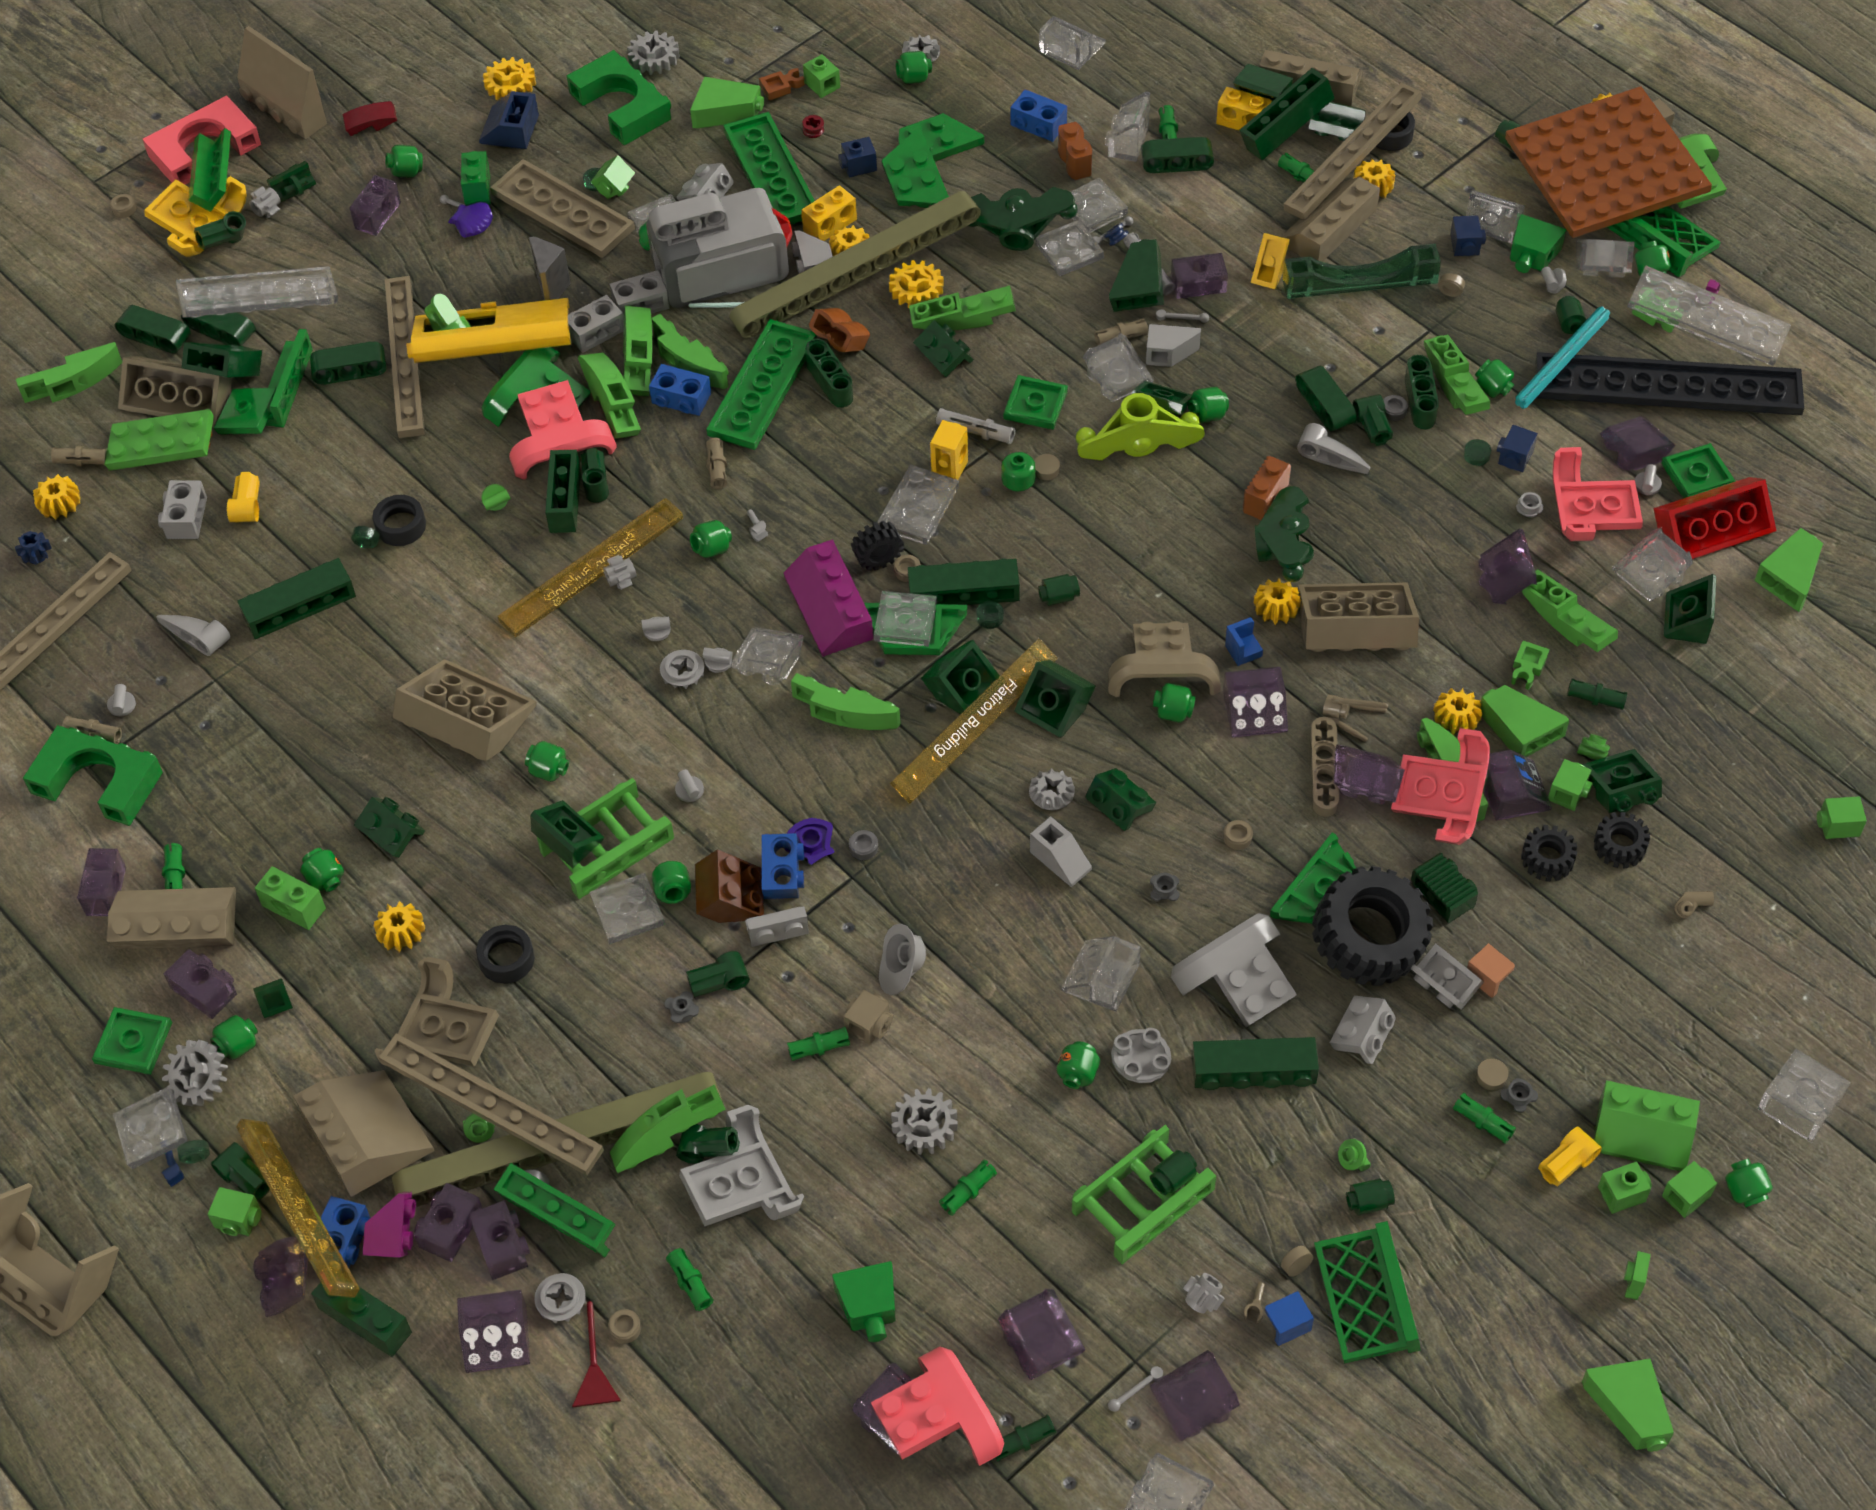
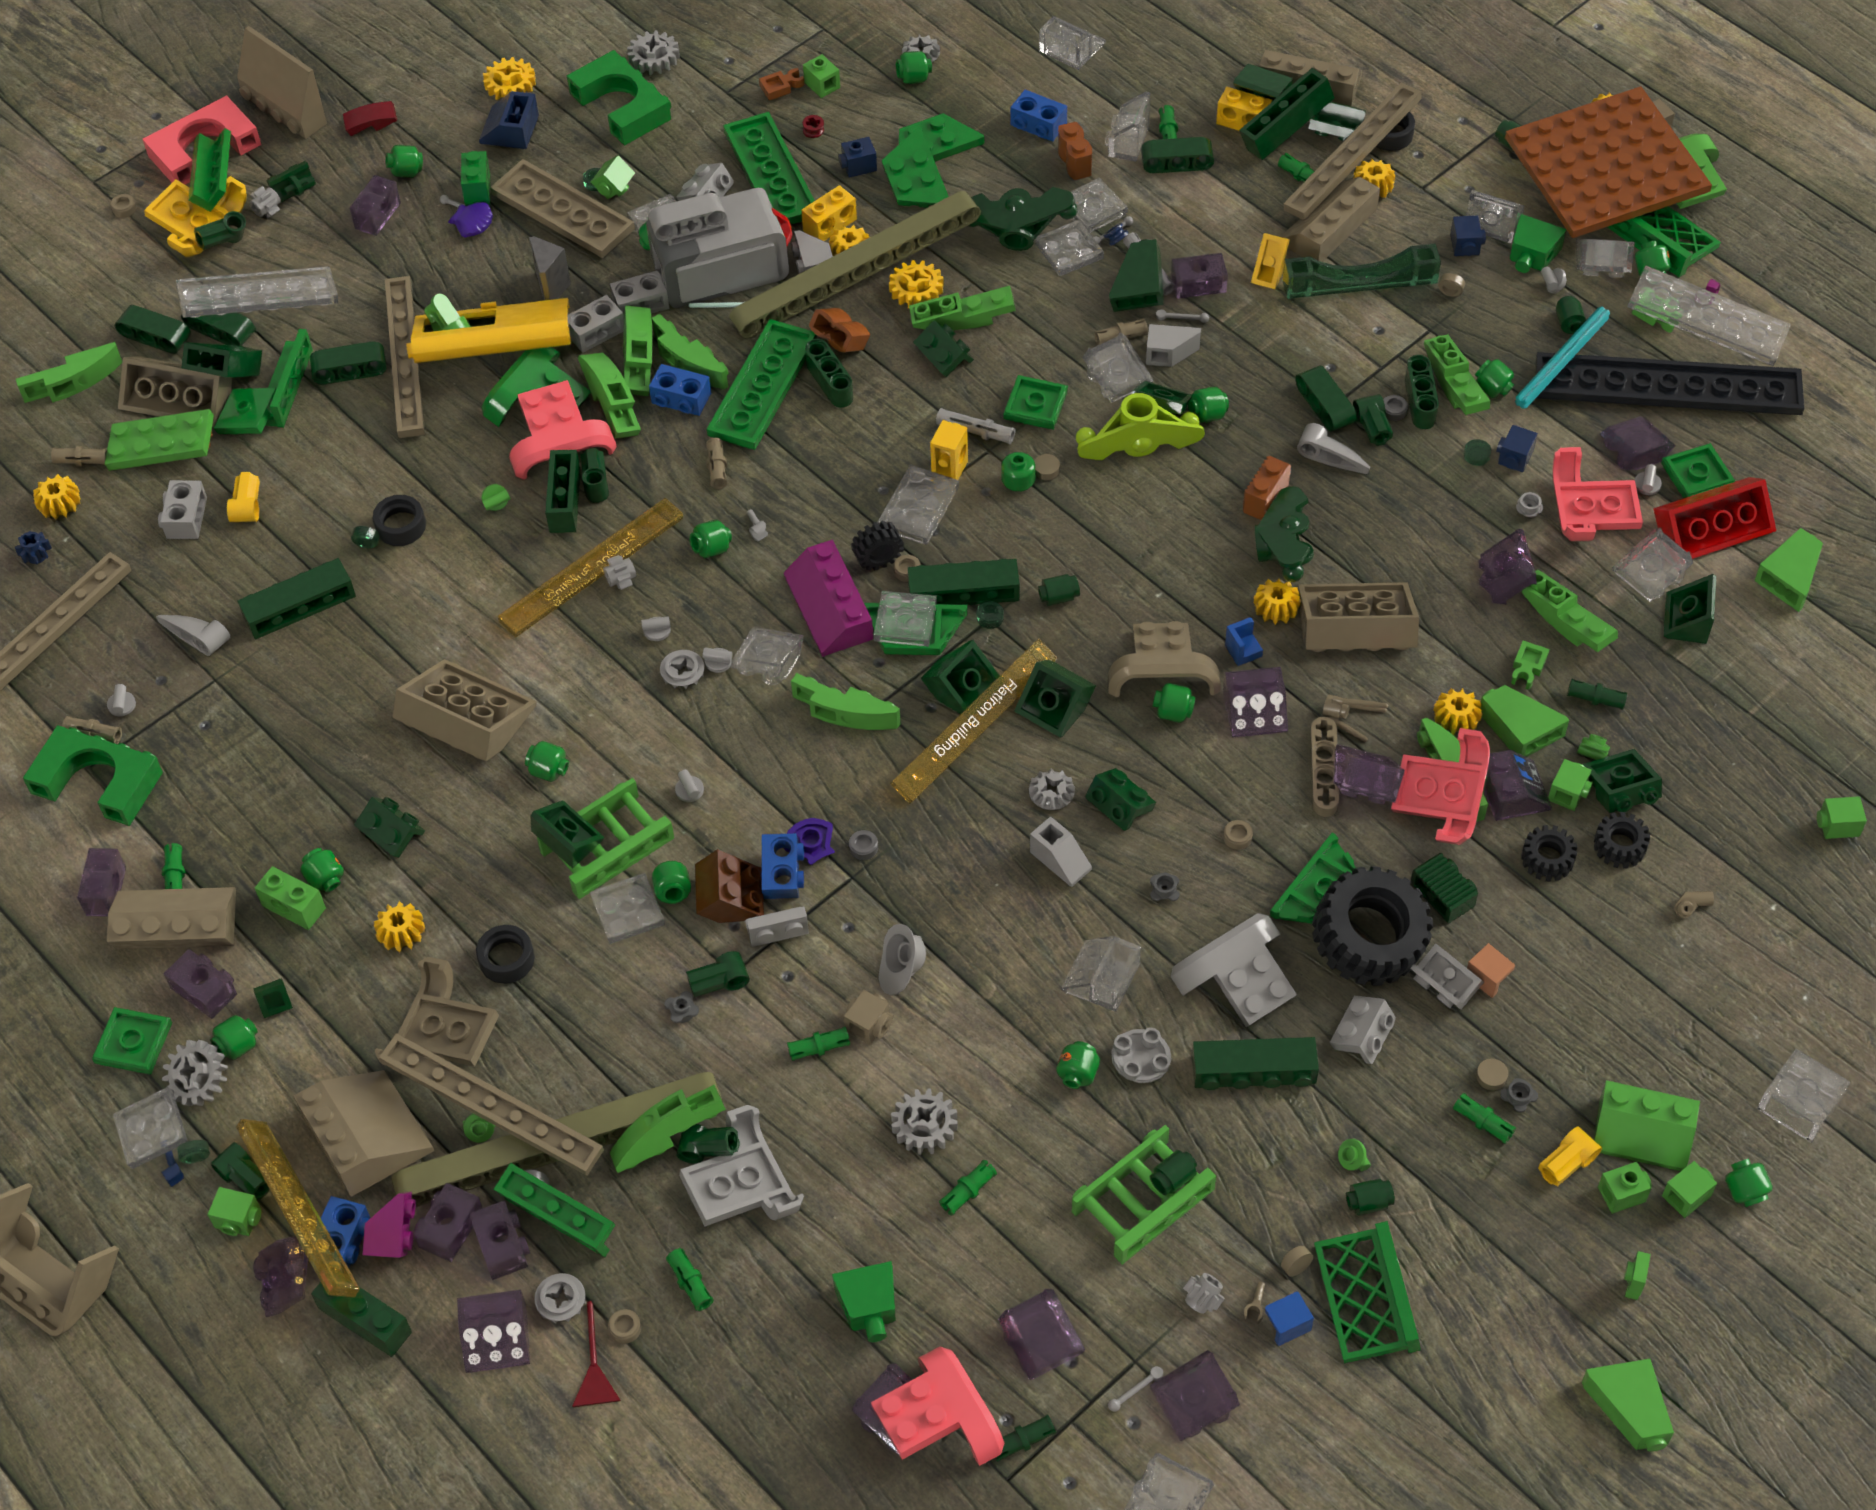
(724, 102): bright green slope -> none

